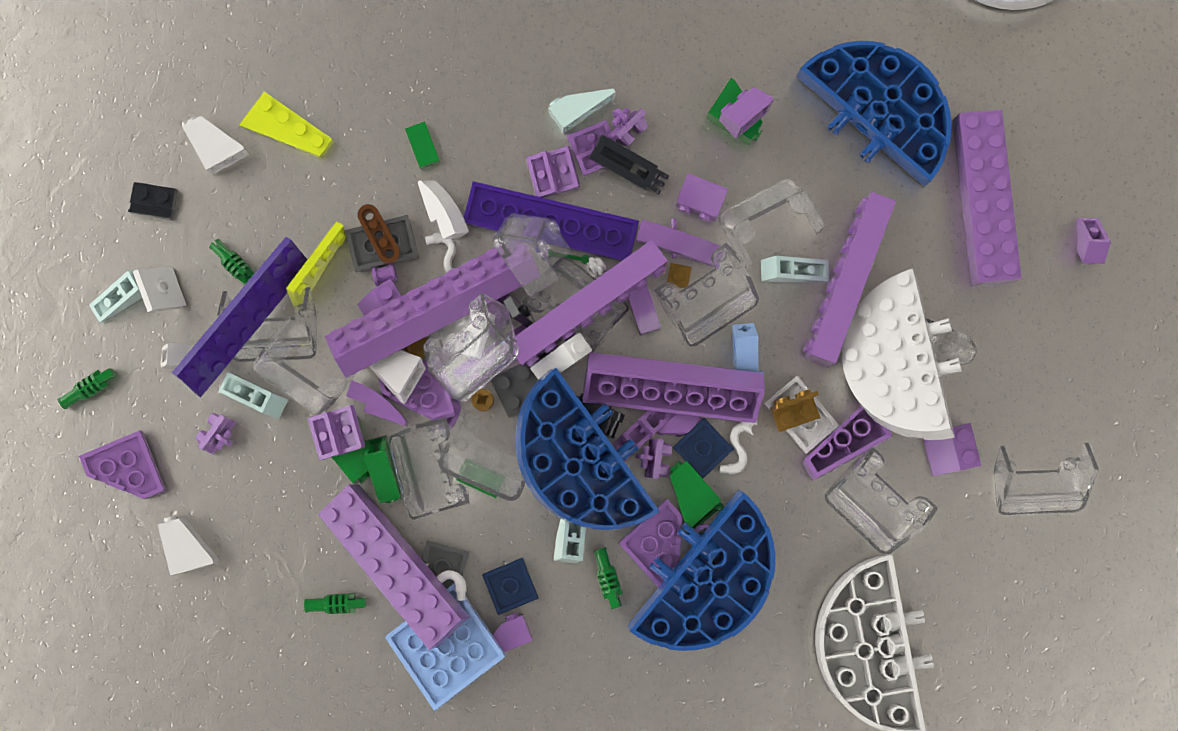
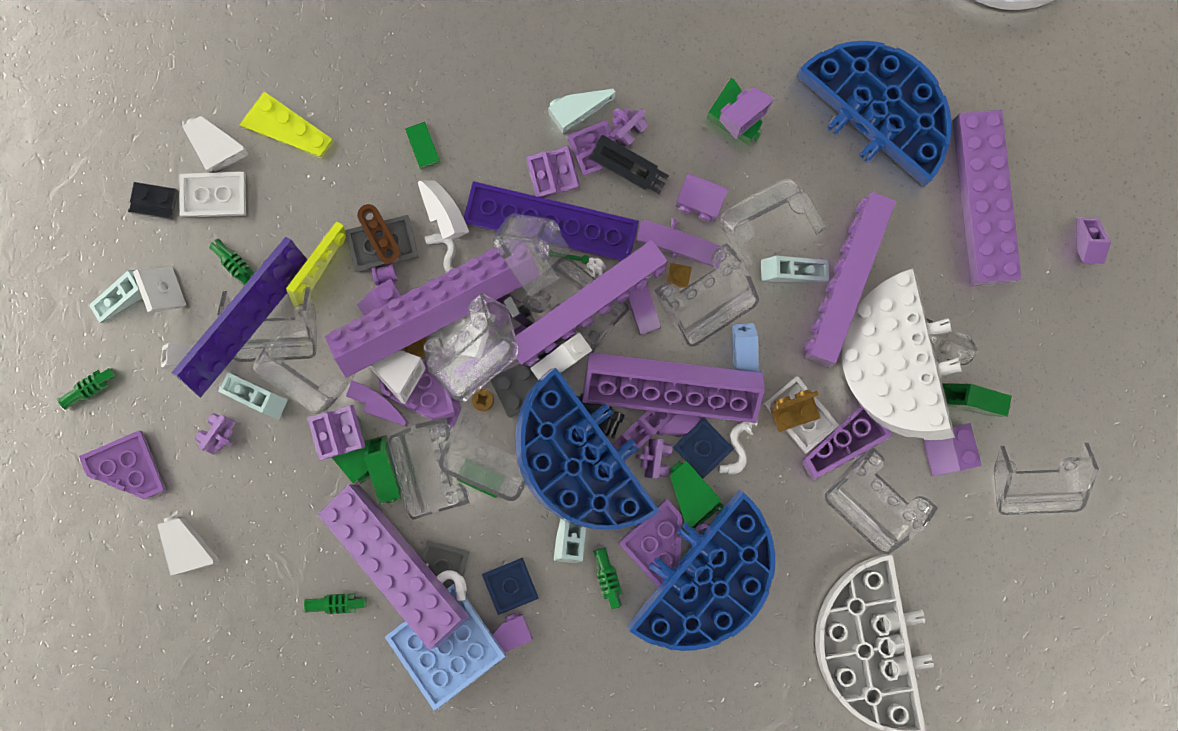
(213, 194): none -> white plate
(977, 399): none -> green slope

